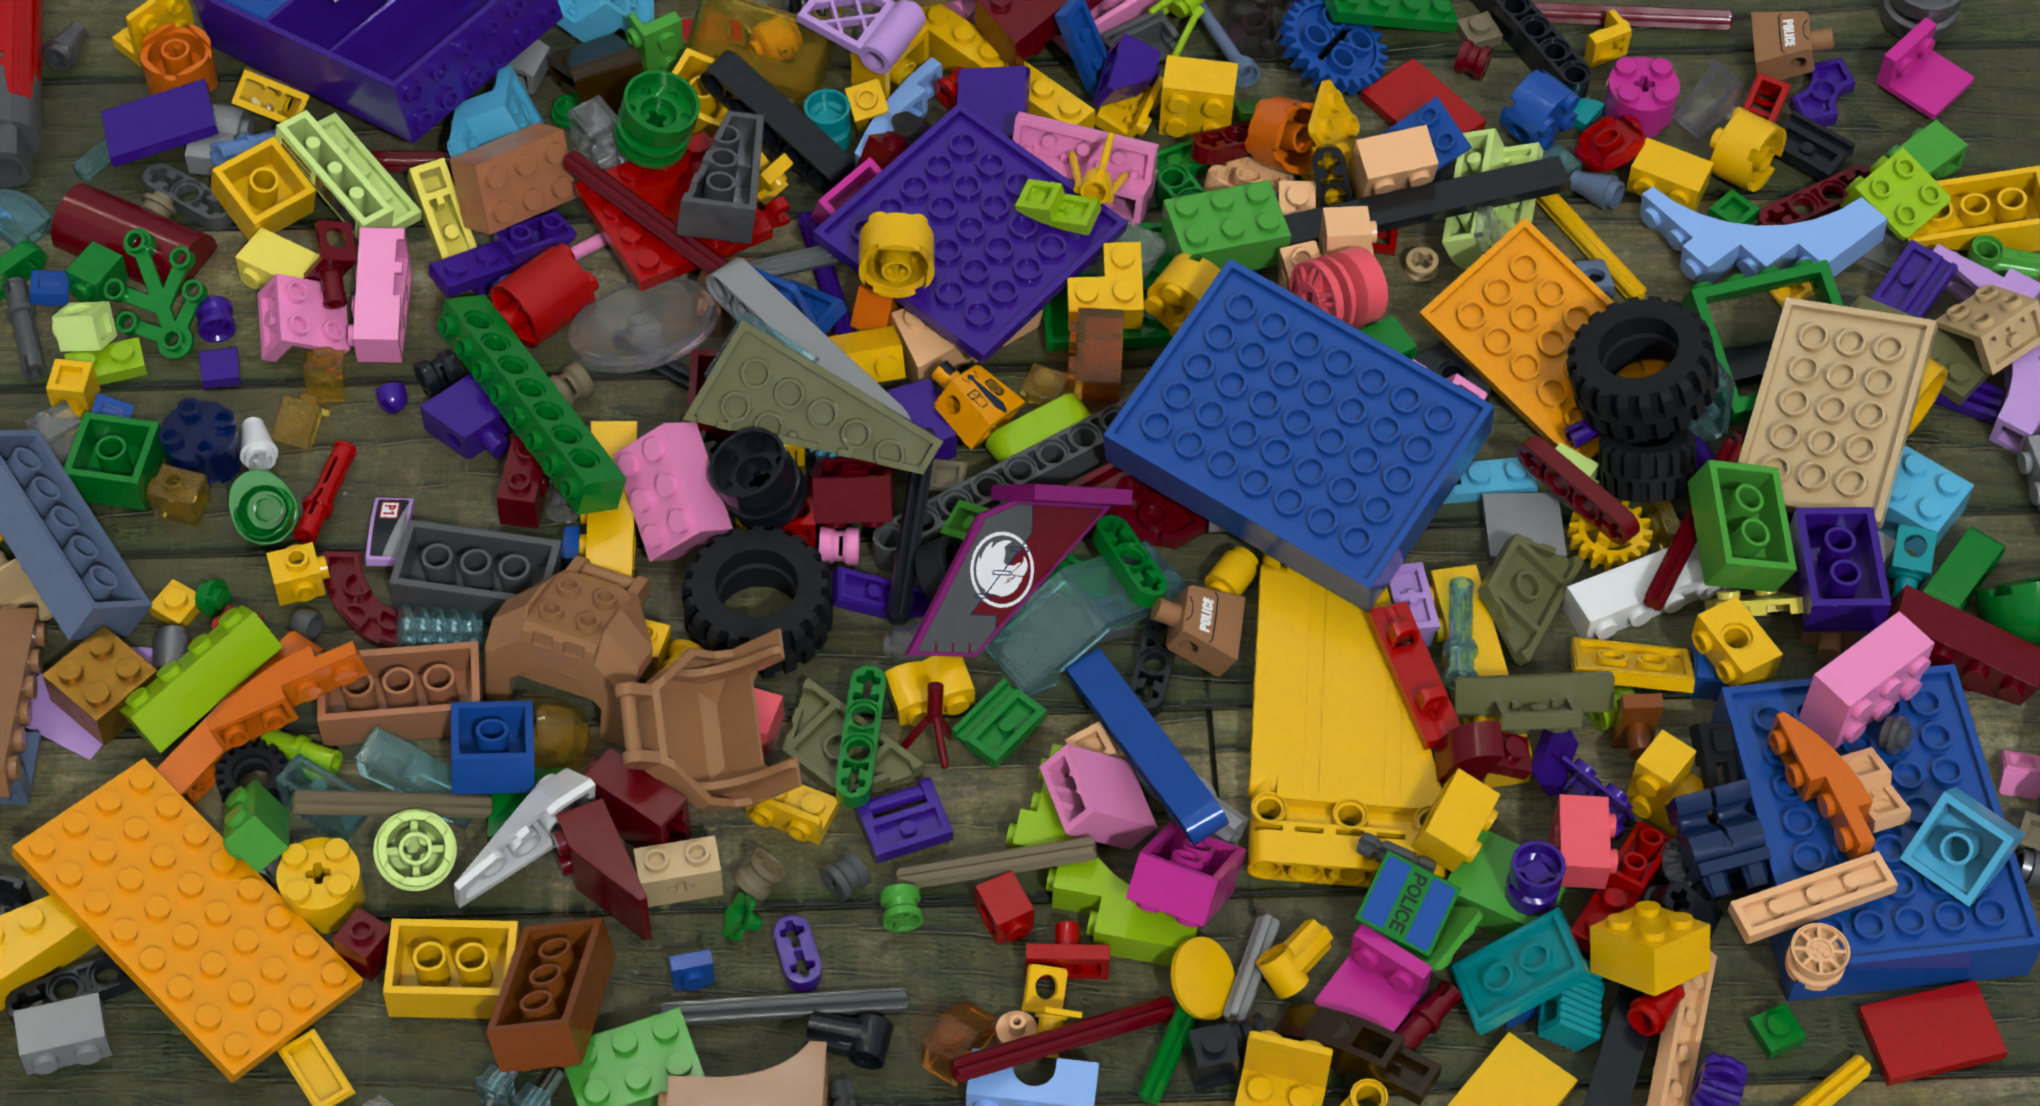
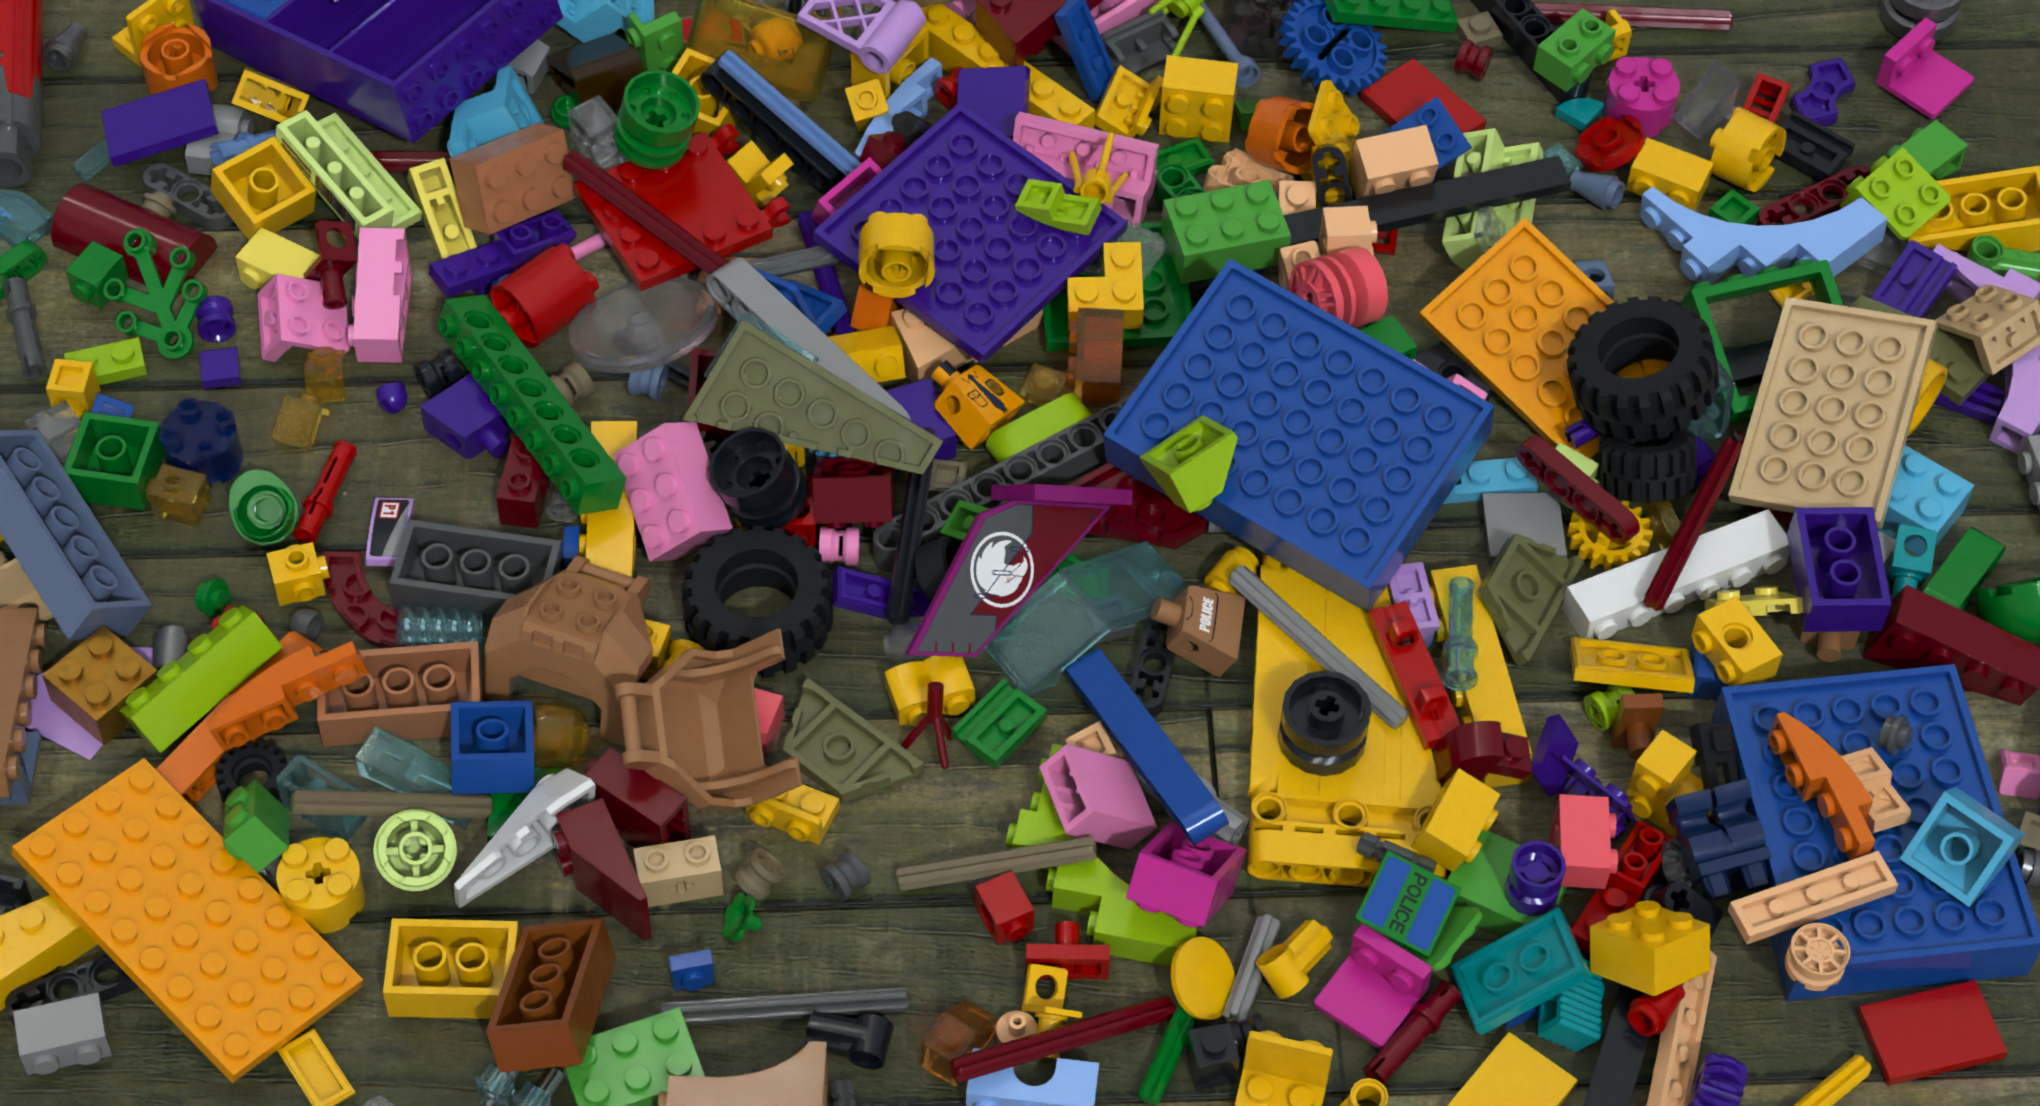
(49, 288): blue plate -> none
(84, 326): yellowish green brick -> none
(175, 605): yellow plate -> none
(257, 445): white cone -> none
(293, 745): lime pin -> none
(363, 944): dark red brick -> none
(649, 382): none -> sand blue wheel
(726, 186): flat silver wedge -> none
(788, 112): none -> medium blue axle
(789, 956): dark purple beam -> none
(831, 113): teal wheel -> none
(863, 736): green beam -> none
(901, 907): bright green wheel -> none
(906, 829): dark purple plate -> none
(1127, 71): dark purple slope -> none
(1128, 545): green beam -> none
(1179, 290): yellow brick -> none
(1193, 463): none -> lime slope
(1220, 144): dark red beam -> none
(1315, 643): none -> light grey axle
(1324, 723): none -> black wheel
(1362, 1049): dark brown slope -> none
(1424, 256): tan bush -> none
(1535, 700): olive bracket -> none
(1540, 109): blue brick -> none
(1574, 50): none -> bright green brick
(1591, 244): yellow axle -> none
(1741, 526): bright green brick -> none
(1776, 1031): green plate -> none
(1786, 43): medium nougat torso -> none
(1867, 681): bright pink brick -> none

